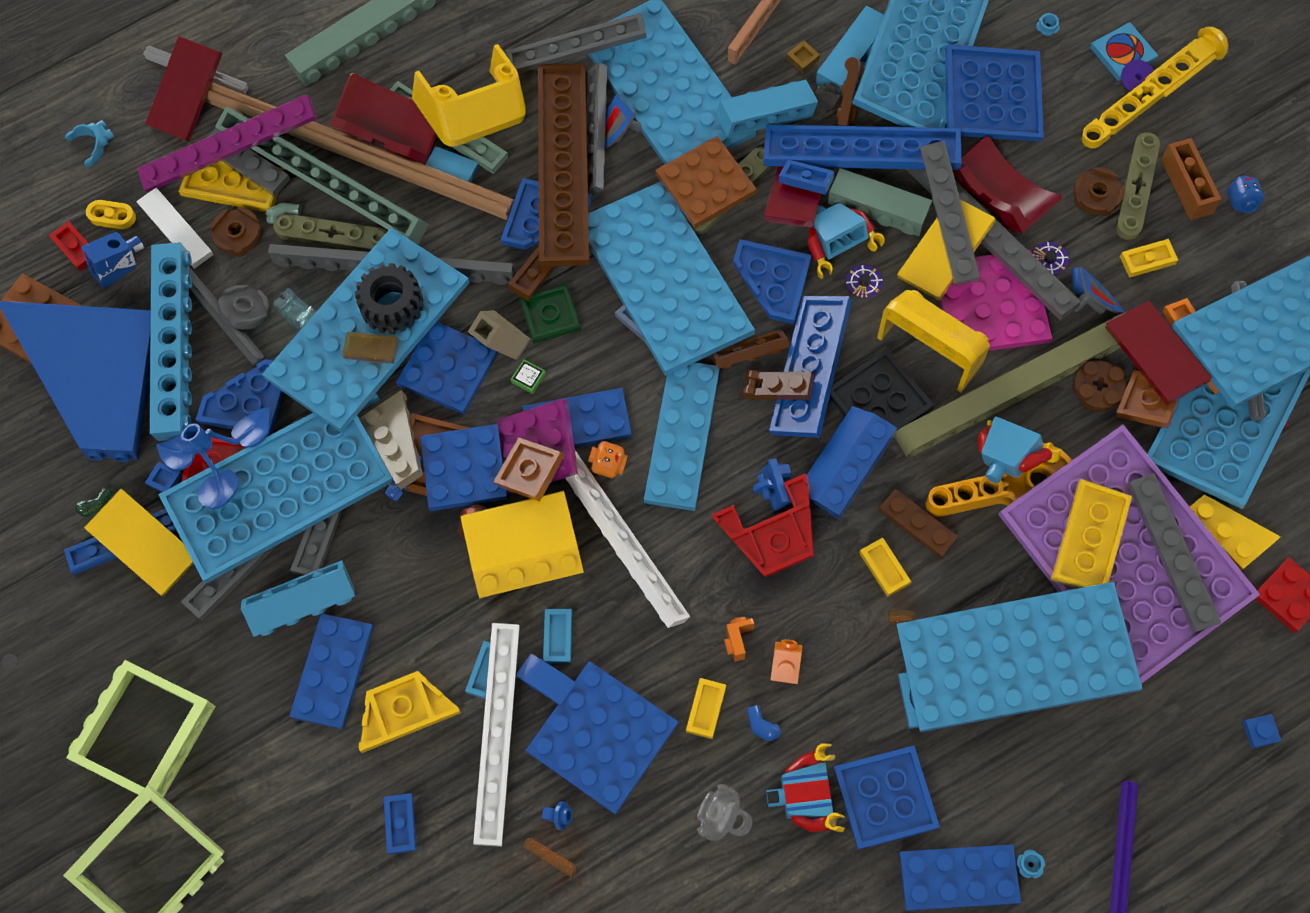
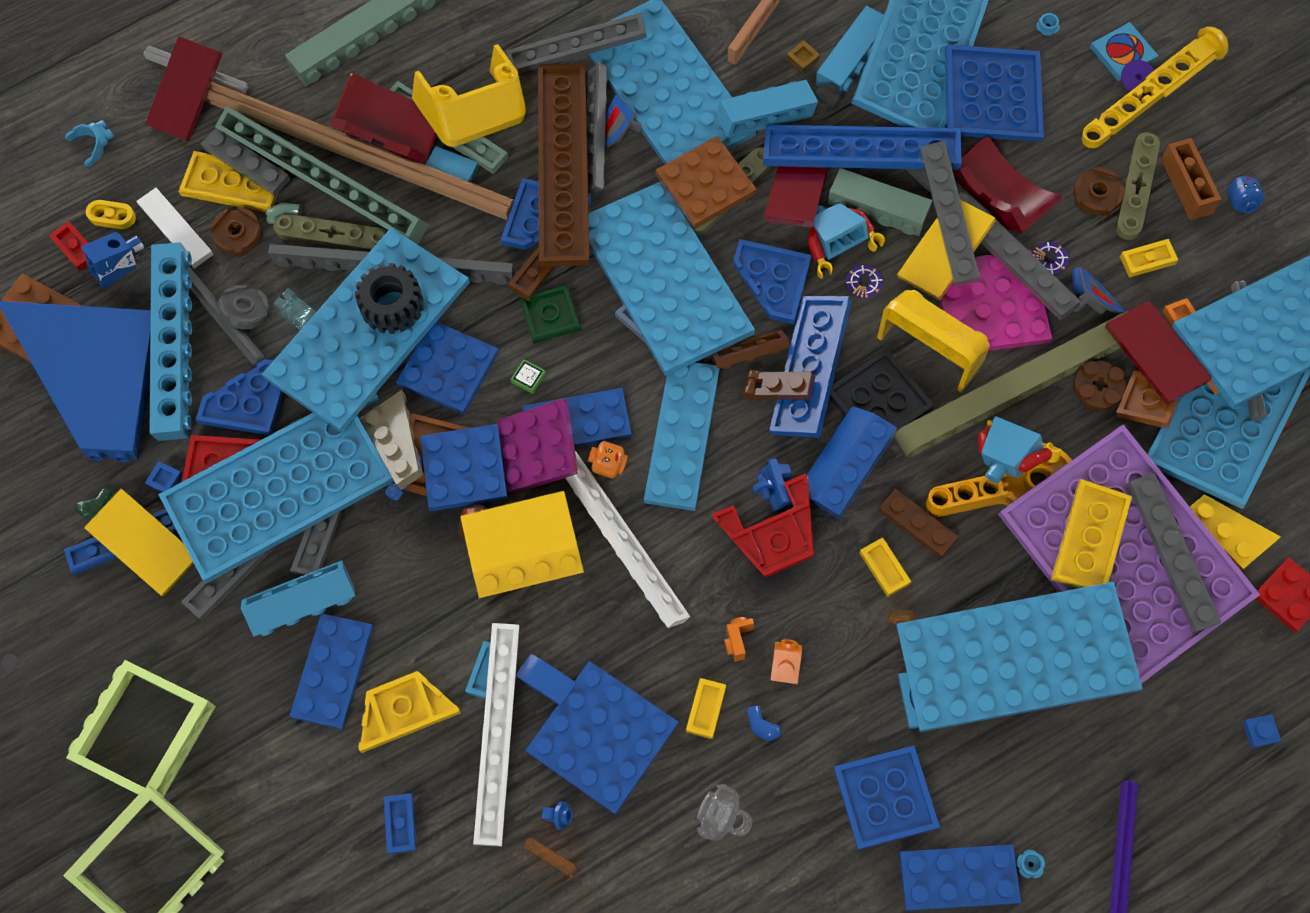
(180, 451): blue plant -> none
(227, 143): magenta plate -> none
(370, 347): clear orange tile -> none
(499, 334): dark tan slope -> none
(529, 469): plate -> none
(557, 636): dark azure tile -> none
(806, 176): blue plate -> none
(807, 793): torso -> none
(847, 111): reddish brown plate -> none

